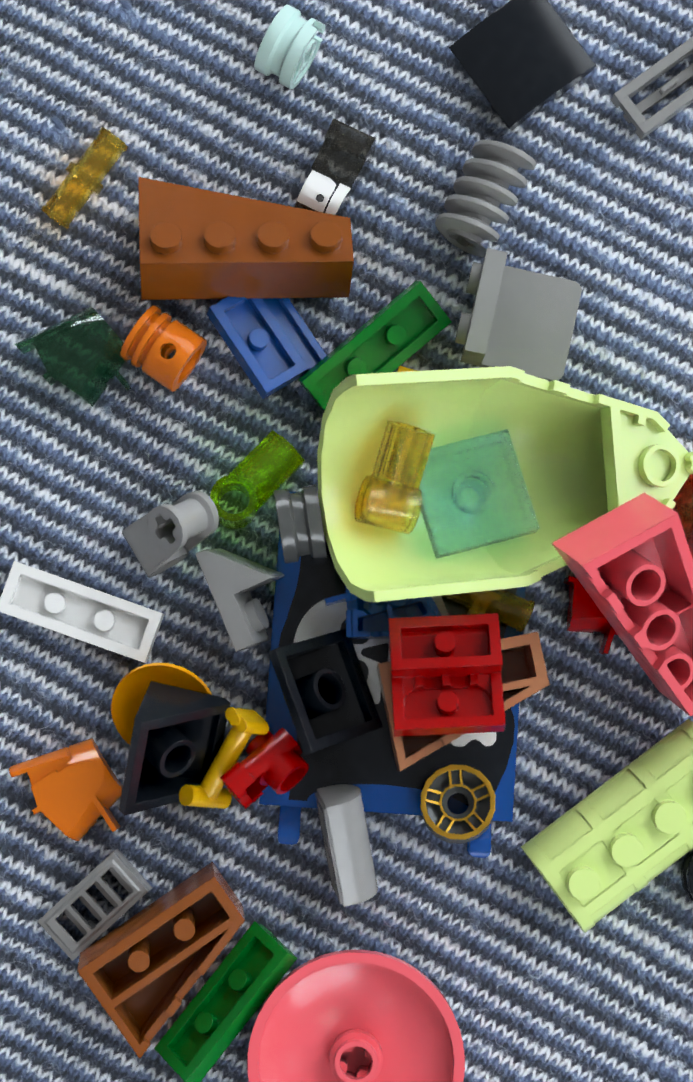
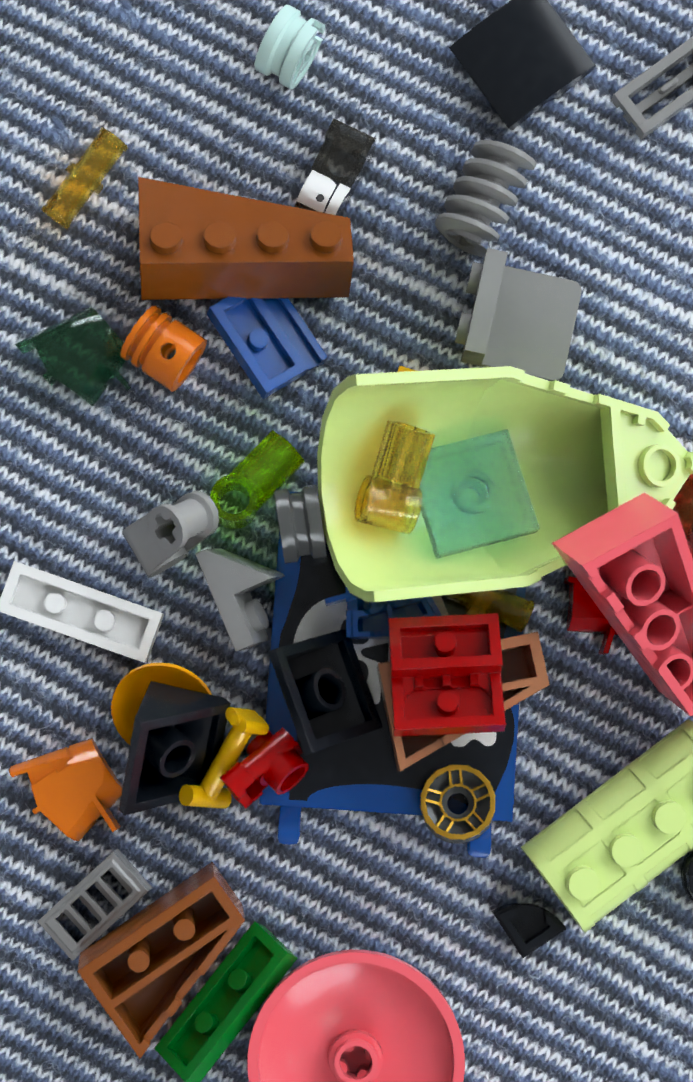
(346, 843): light grey brick -> none
(380, 343): green plate -> none
(528, 925): none -> black tile

